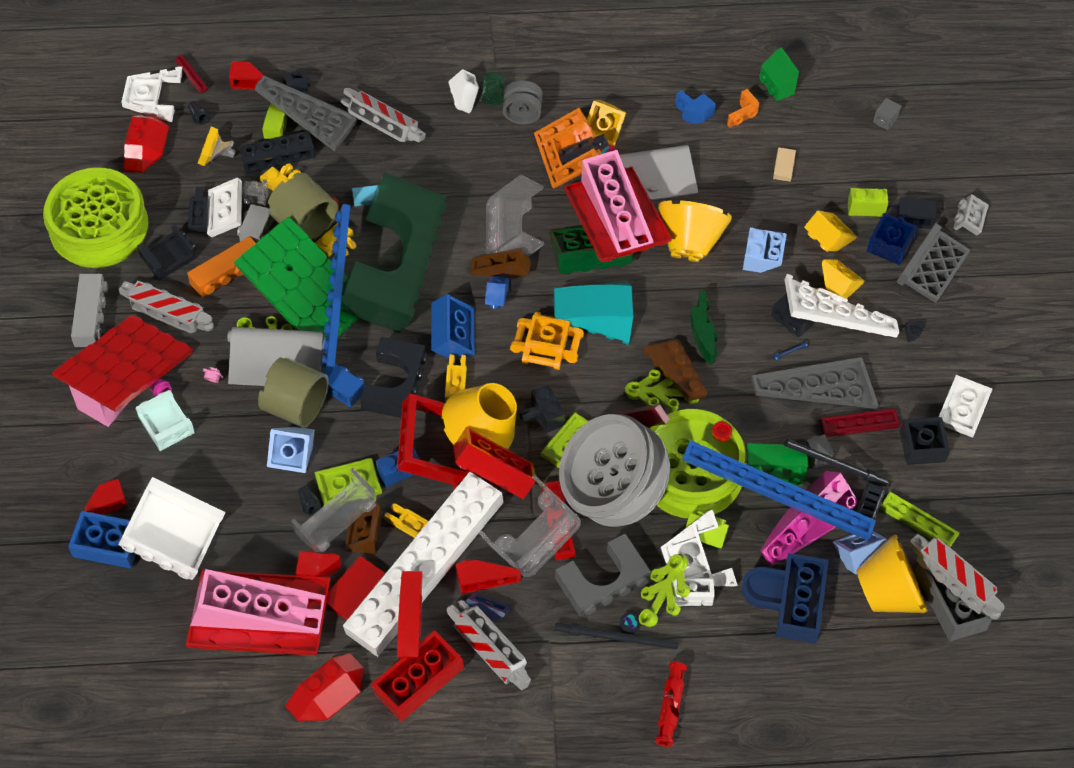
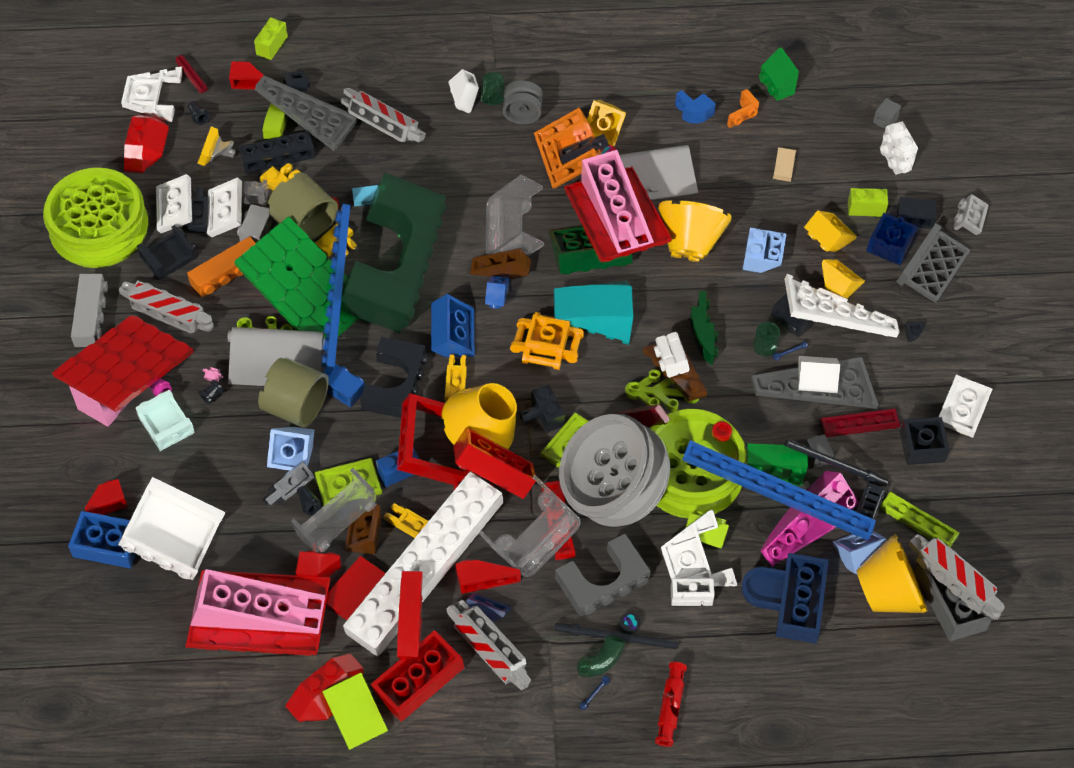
(174, 203): none -> white plate
(211, 392): none -> black bush
(270, 38): none -> lime brick
(288, 484): none -> hinge
(354, 711): none -> lime tile
(603, 660): none -> clear green cylinder
(604, 681): none -> dark blue hinge
(672, 355): none -> white brick
(675, 569): lime plant -> none
(766, 339): none -> clear green wheel
(818, 374): none -> white slope
(898, 148): none -> white brick

